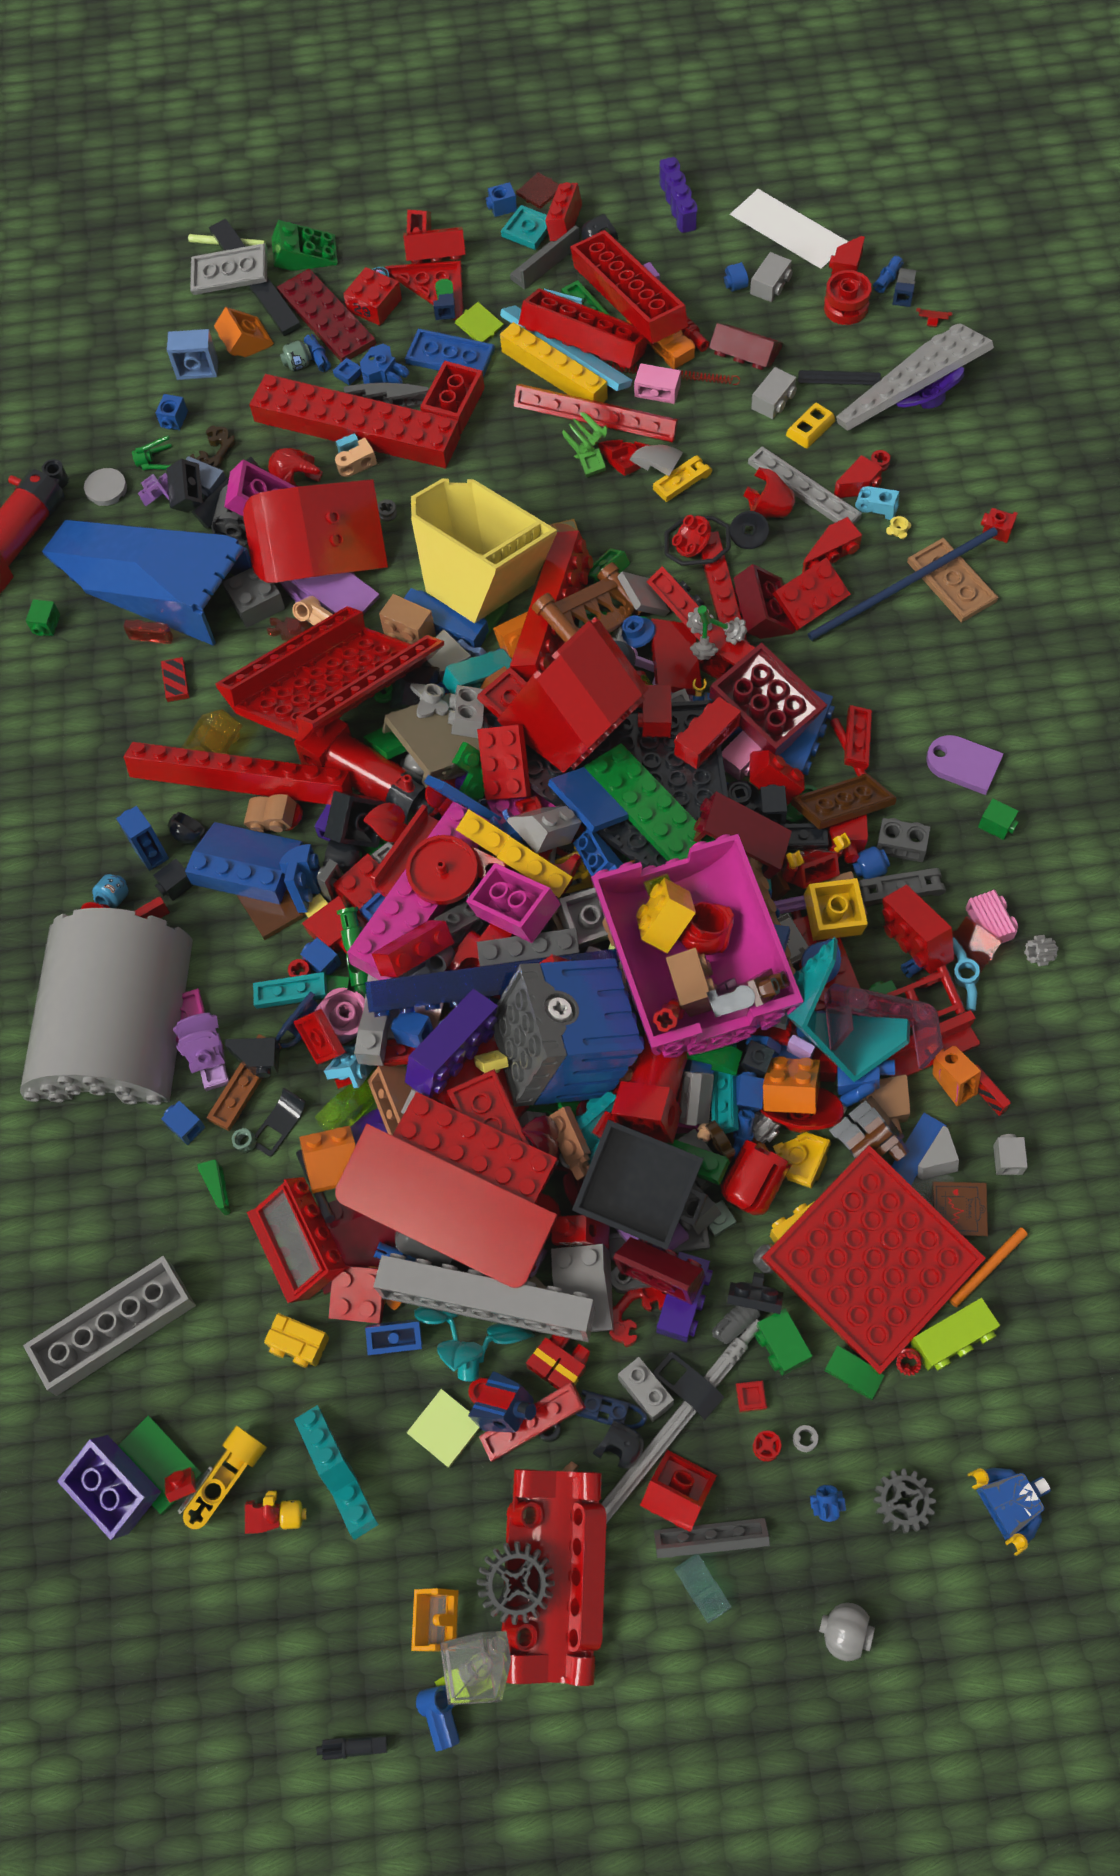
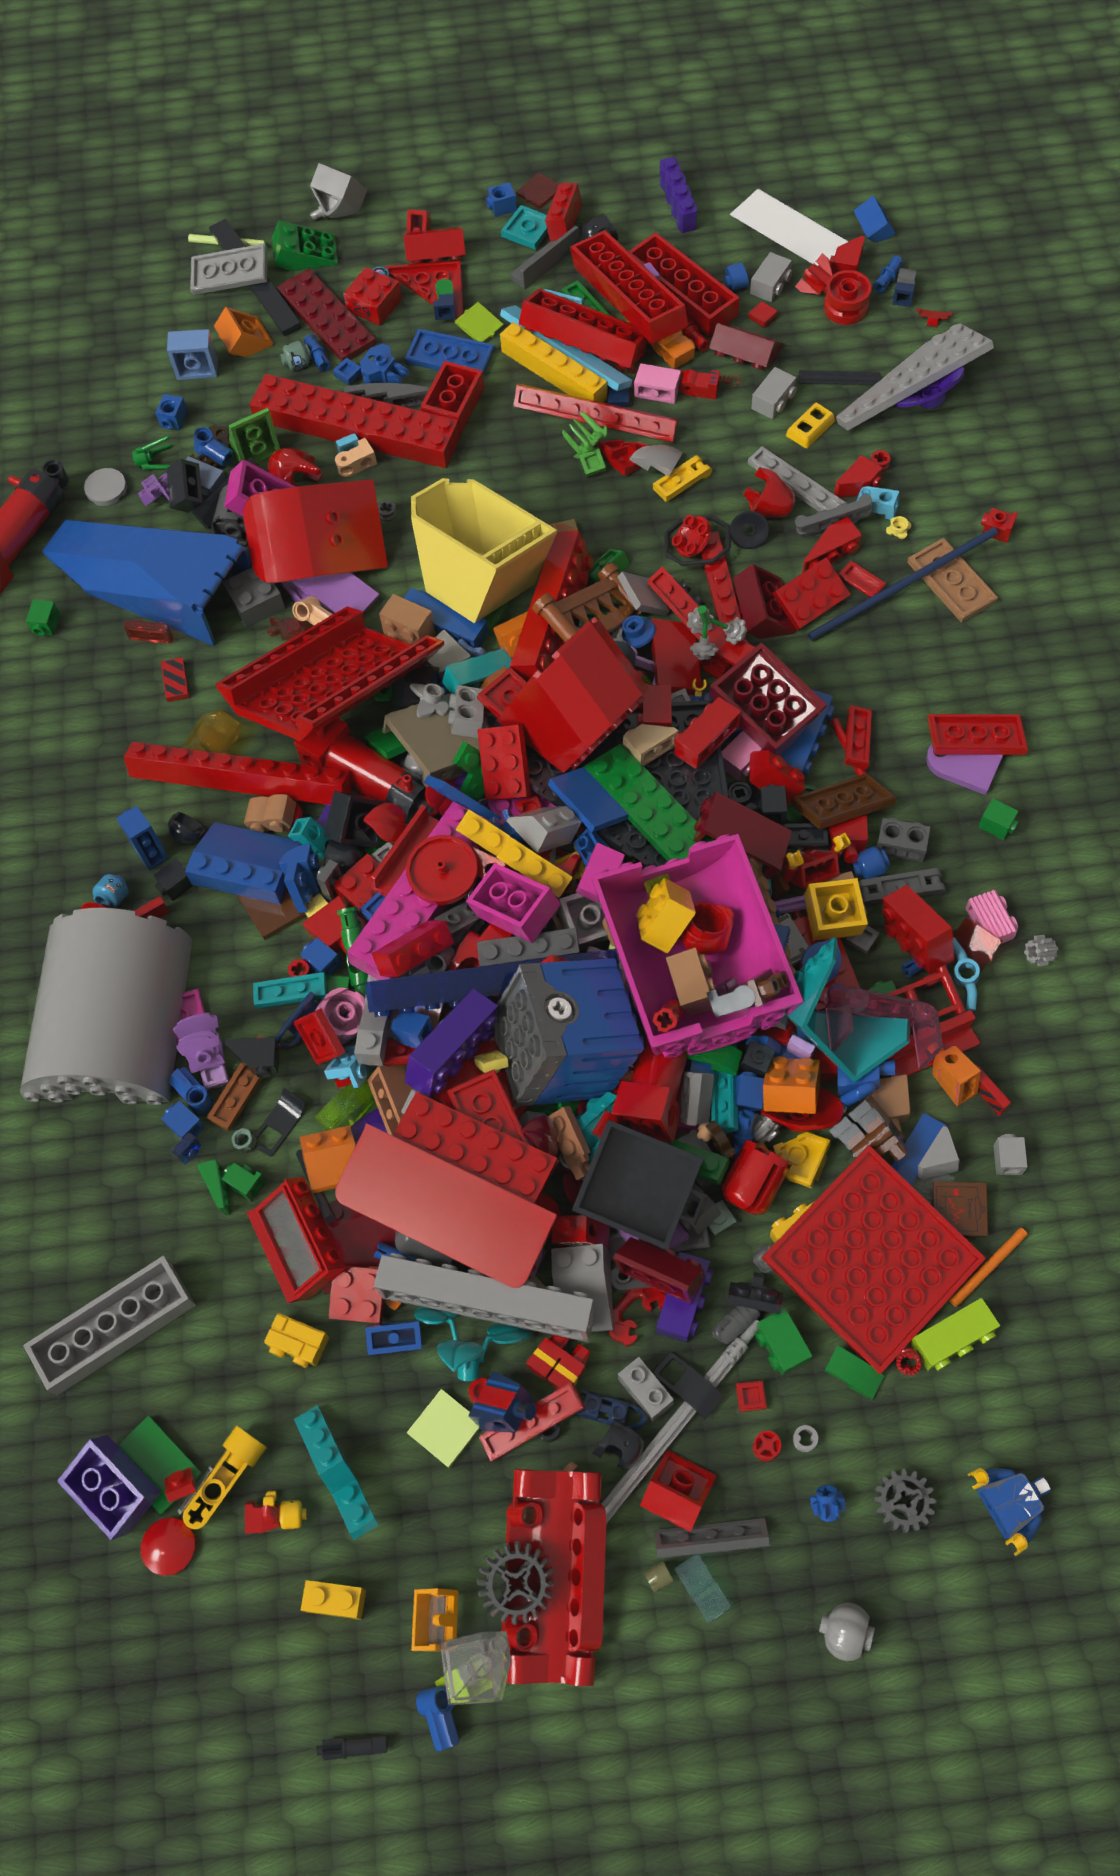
(168, 1546): none -> red dish
(187, 1148): none -> clear blue plate
(191, 1090): none -> blue piece
(209, 446): none -> blue piece
(243, 1180): none -> green brick
(254, 437): none -> bright green slope
(310, 832): none -> teal leg
(333, 1600): none -> yellow brick
(336, 193): none -> light grey piece
(600, 859): none -> dark pink brick
(618, 398): none -> dark blue tile
(649, 741): none -> tan slope
(659, 1577): none -> olive hose
(700, 384): none -> red leg
(703, 295): none -> red brick
(762, 314): none -> red tile
(816, 277): none -> red brick
(821, 520): none -> dark grey plate
(861, 579): none -> red tile
(863, 942): none -> dark grey plate
(874, 220): none -> blue brick
(977, 734): none -> red tile

